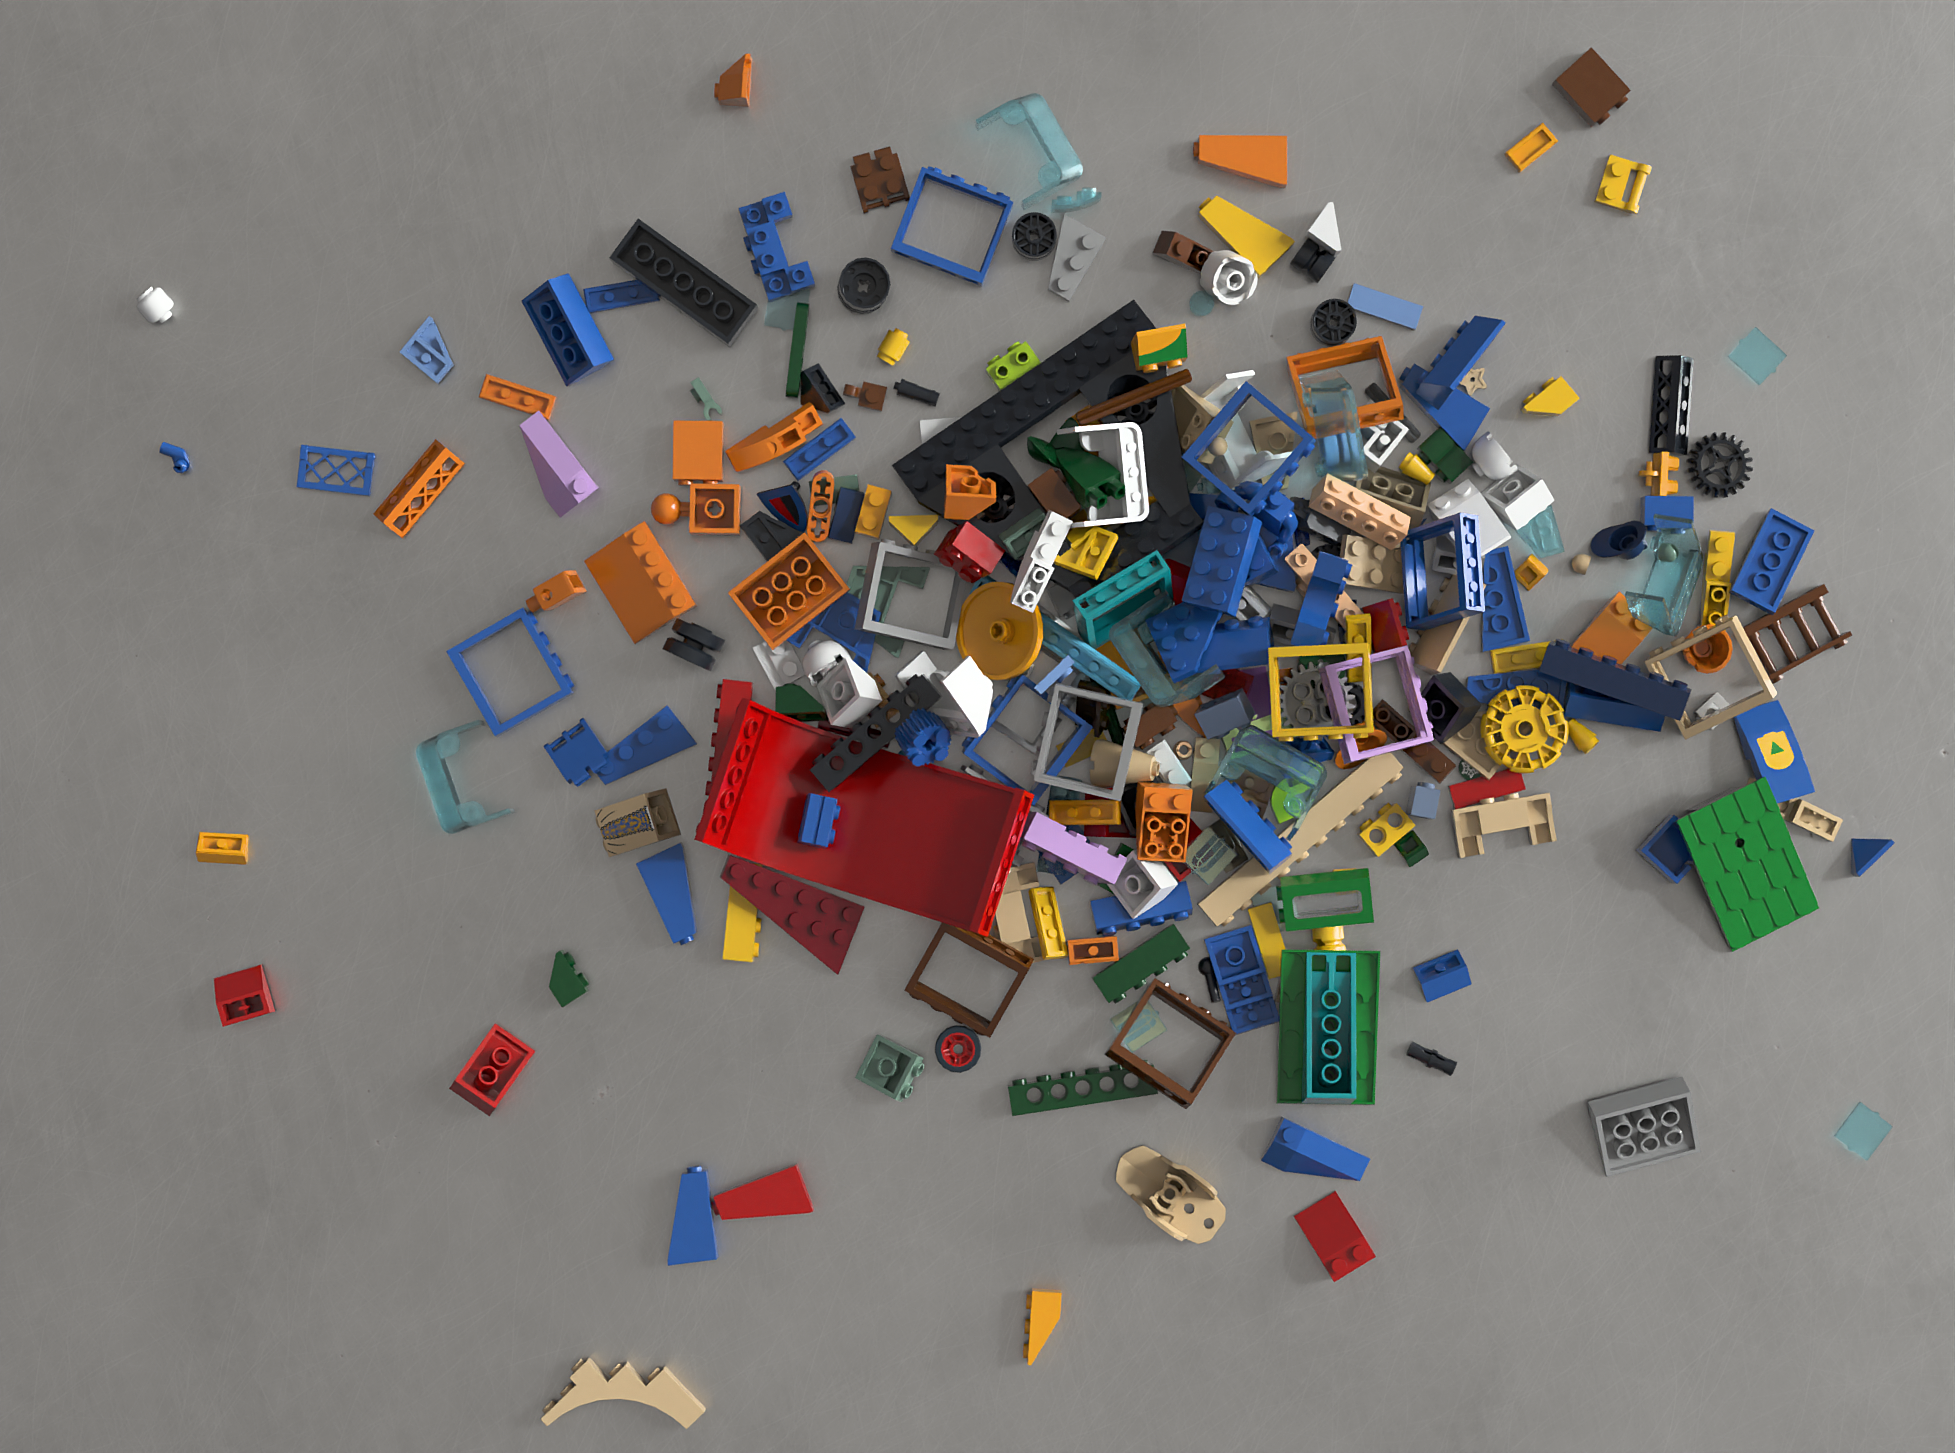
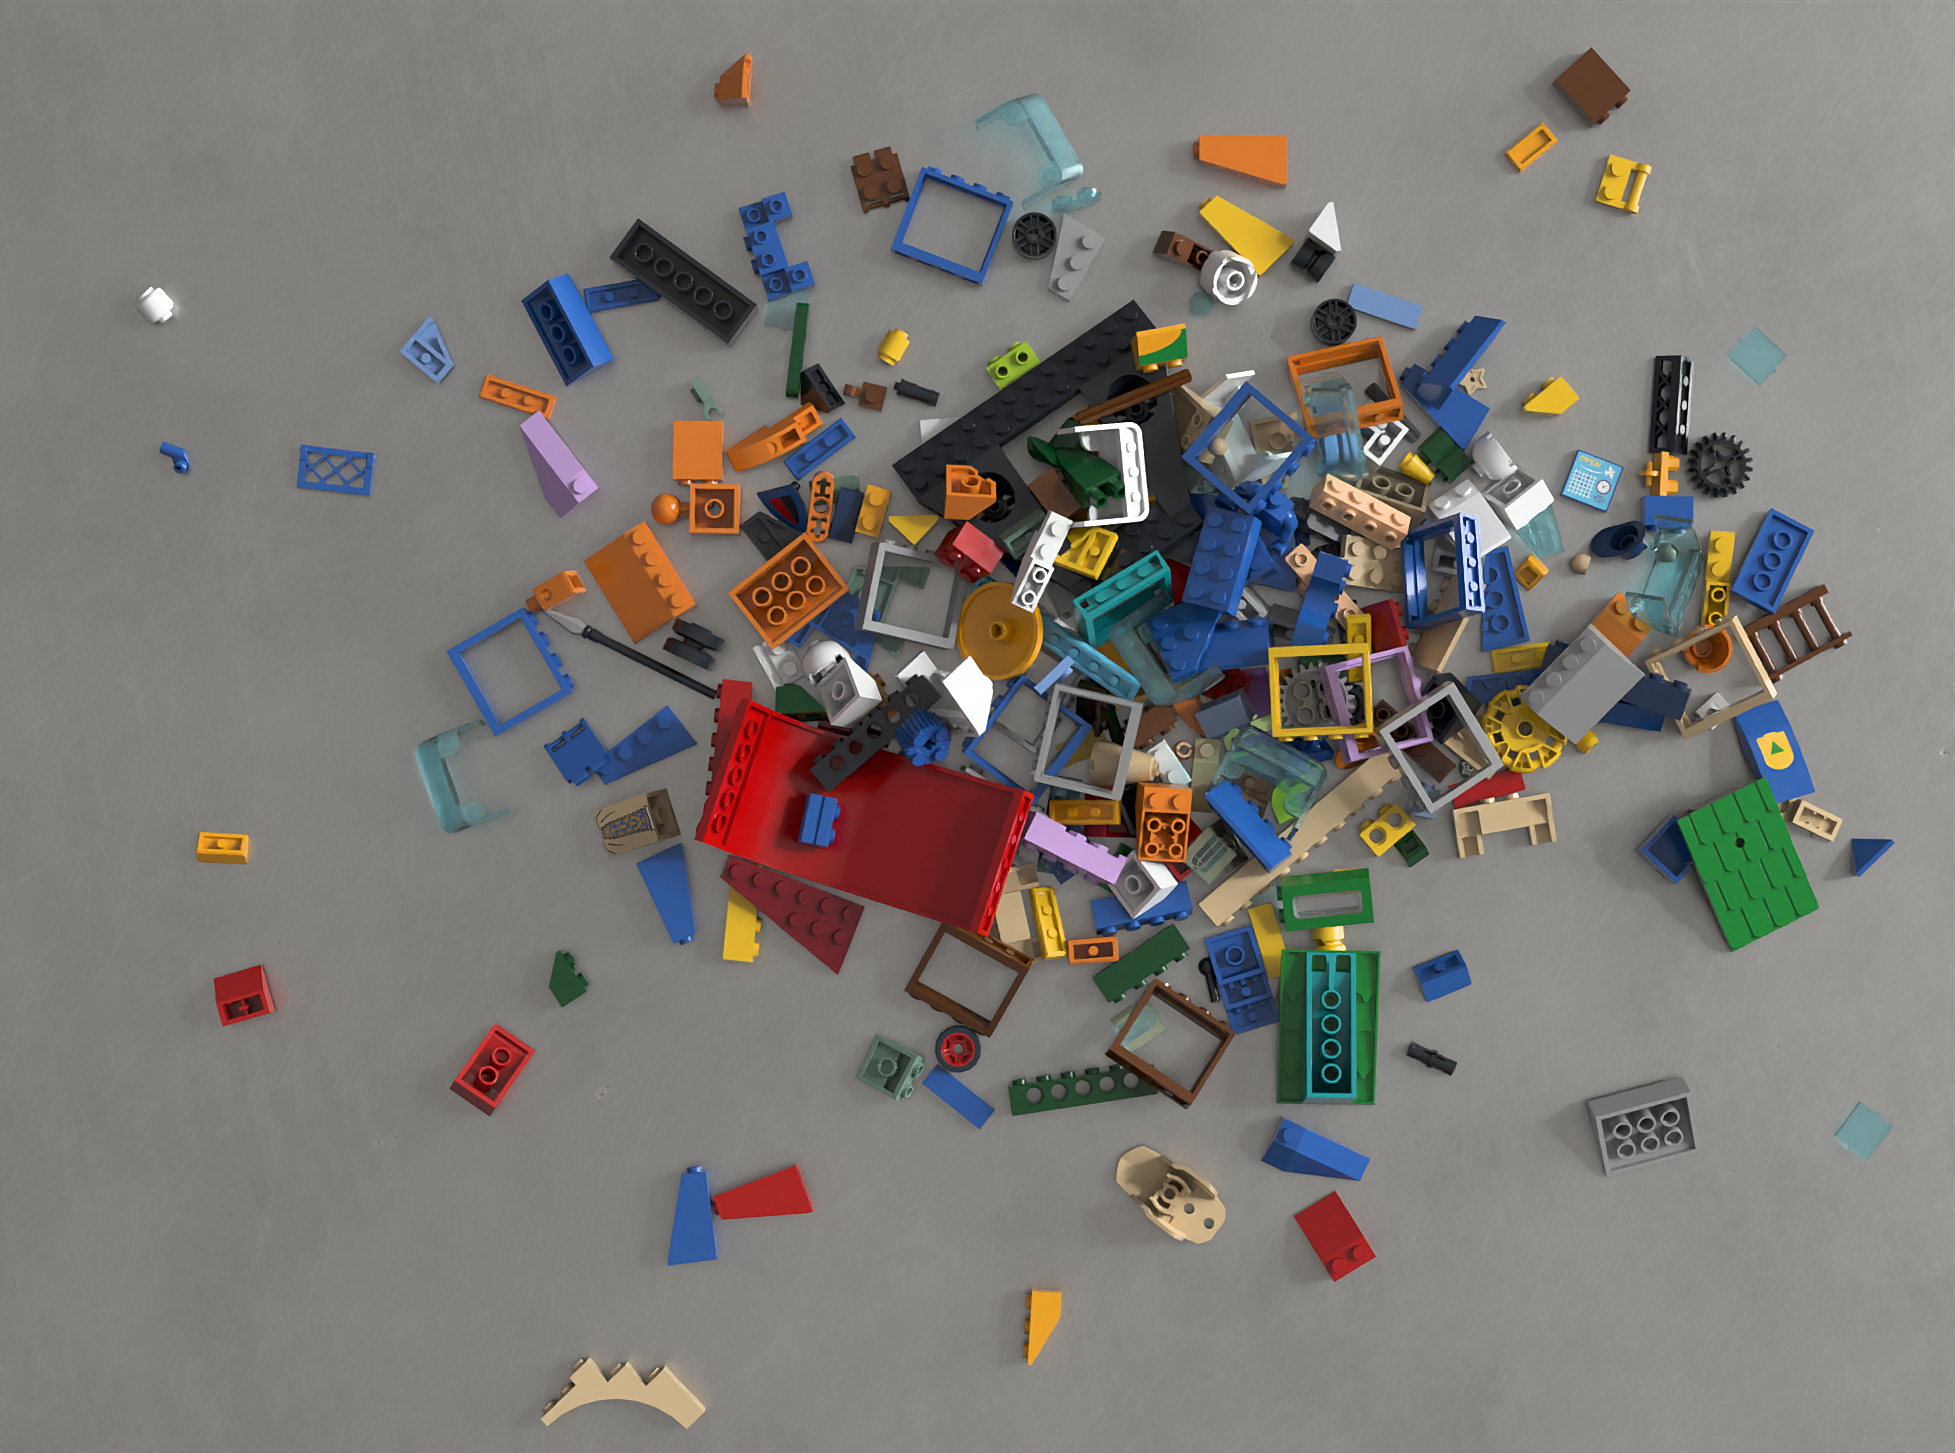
(411, 485): orange fence -> none
(576, 626): none -> black piece
(863, 271): black wheel -> none
(958, 1096): none -> blue tile
(1472, 727): none -> light grey window
(1582, 684): none -> light grey slope
(1591, 481): none -> medium azure tile

